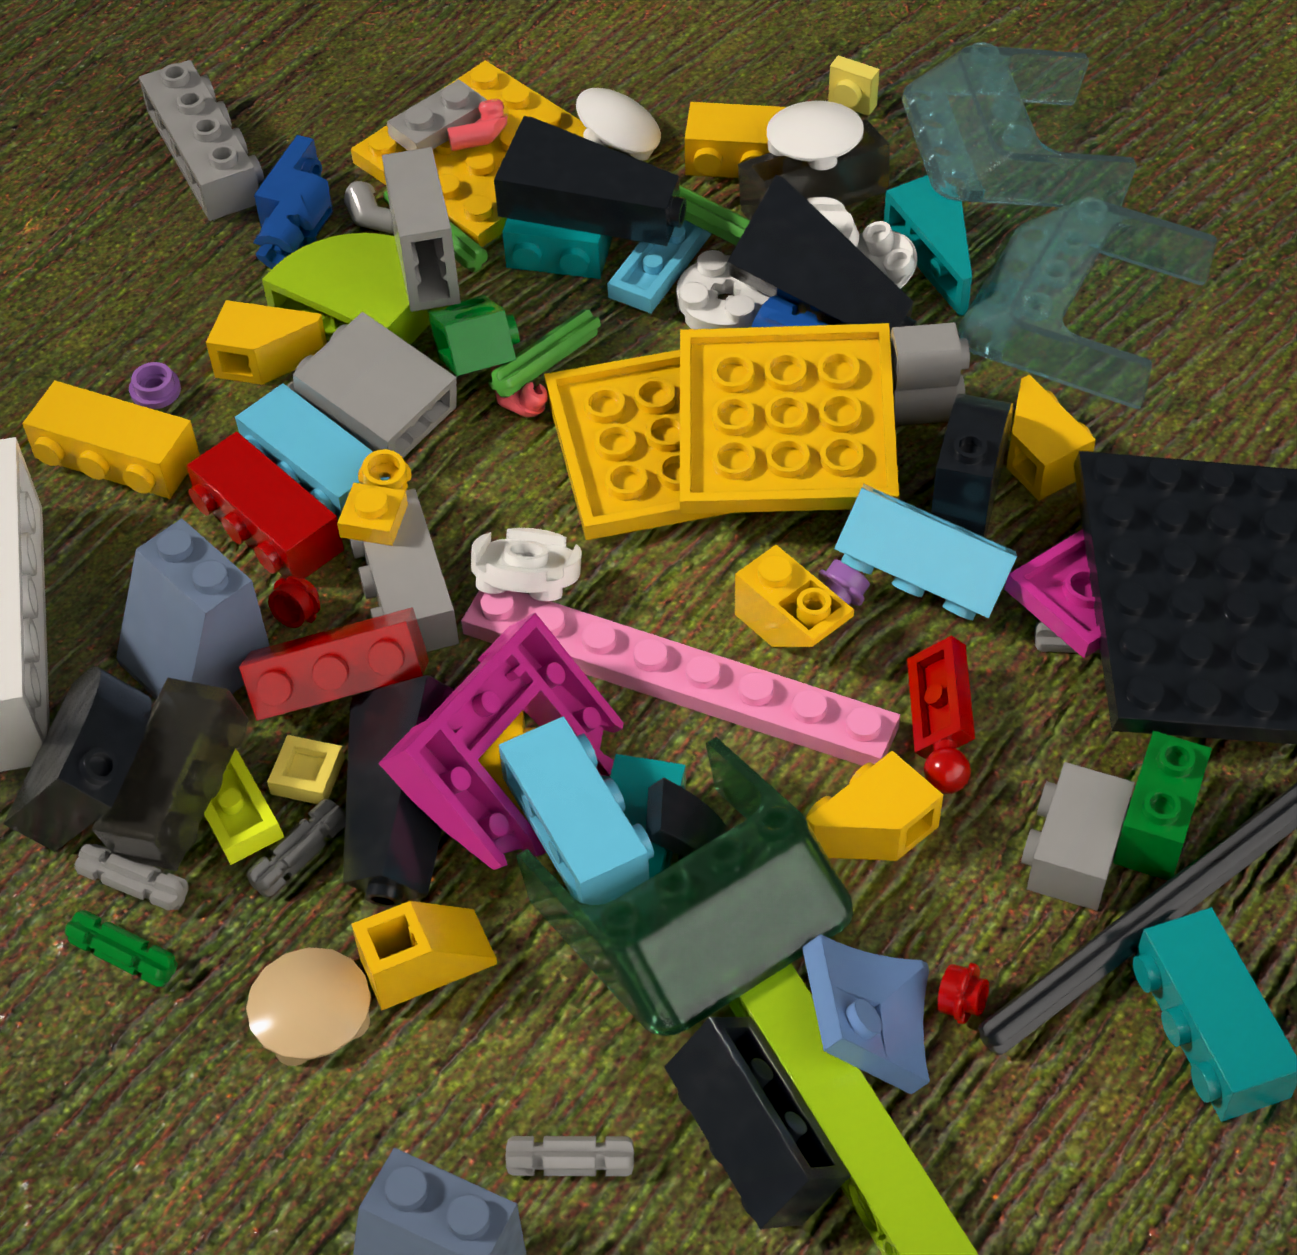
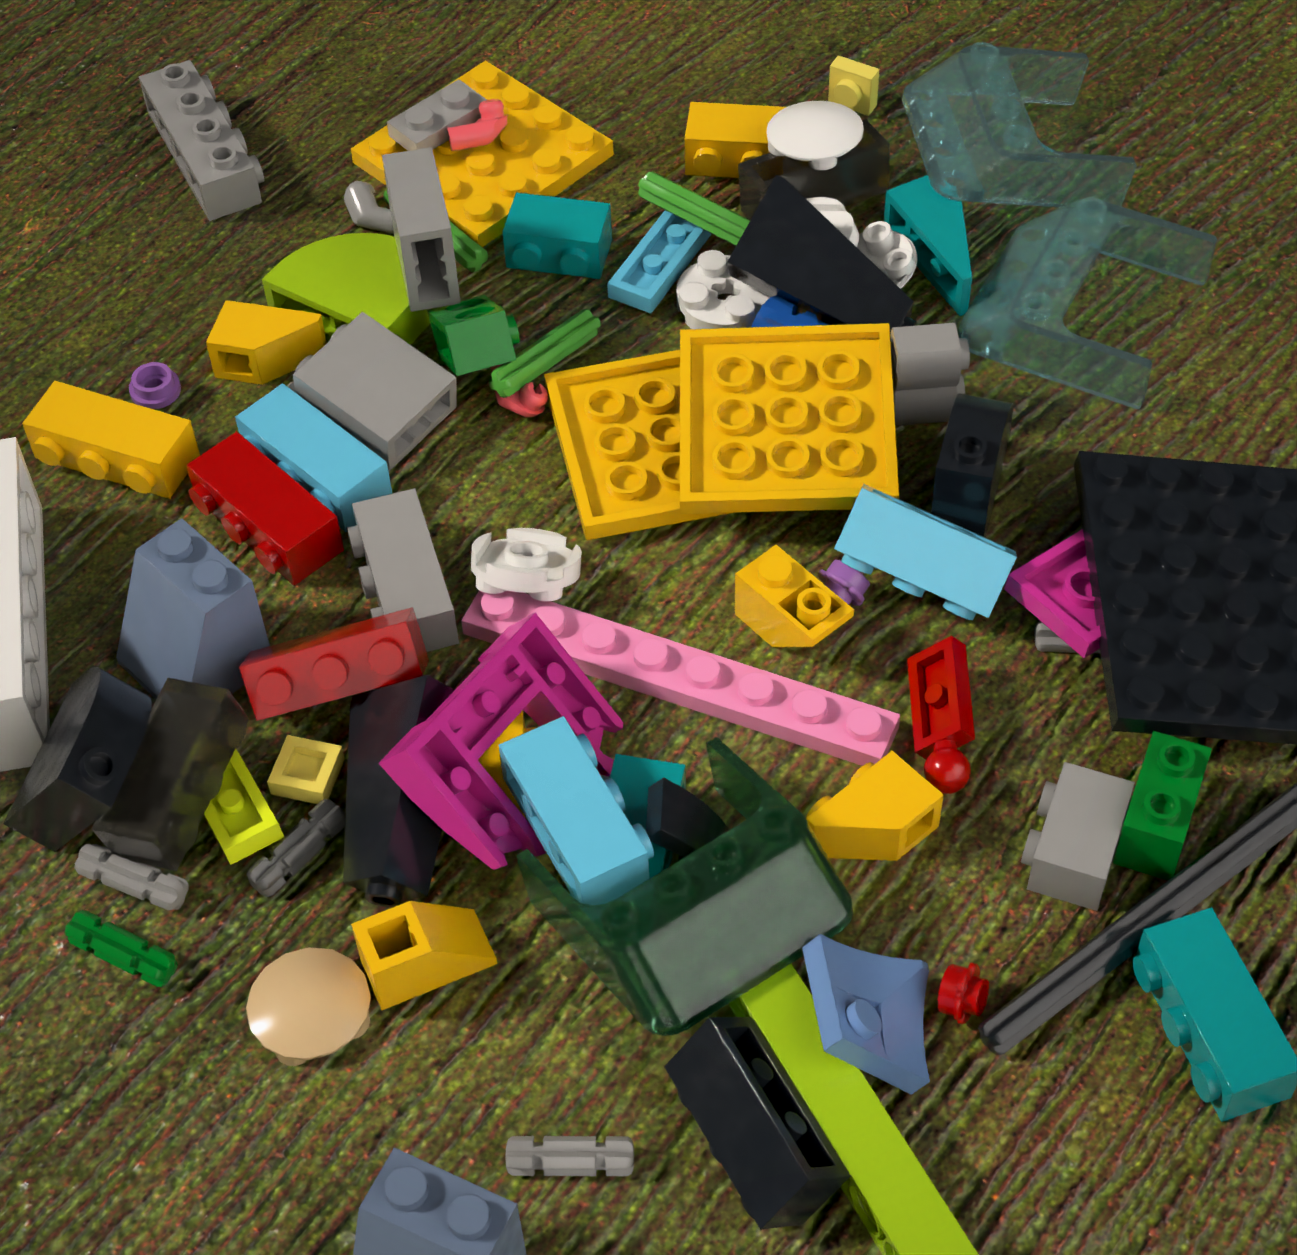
(292, 203): blue plate -> none
(294, 601): red plate -> none
(372, 514): yellow plate -> none
(385, 464): yellow plate -> none
(585, 187): black slope -> none
(618, 122): white dish -> none
(1044, 441): yellow slope -> none

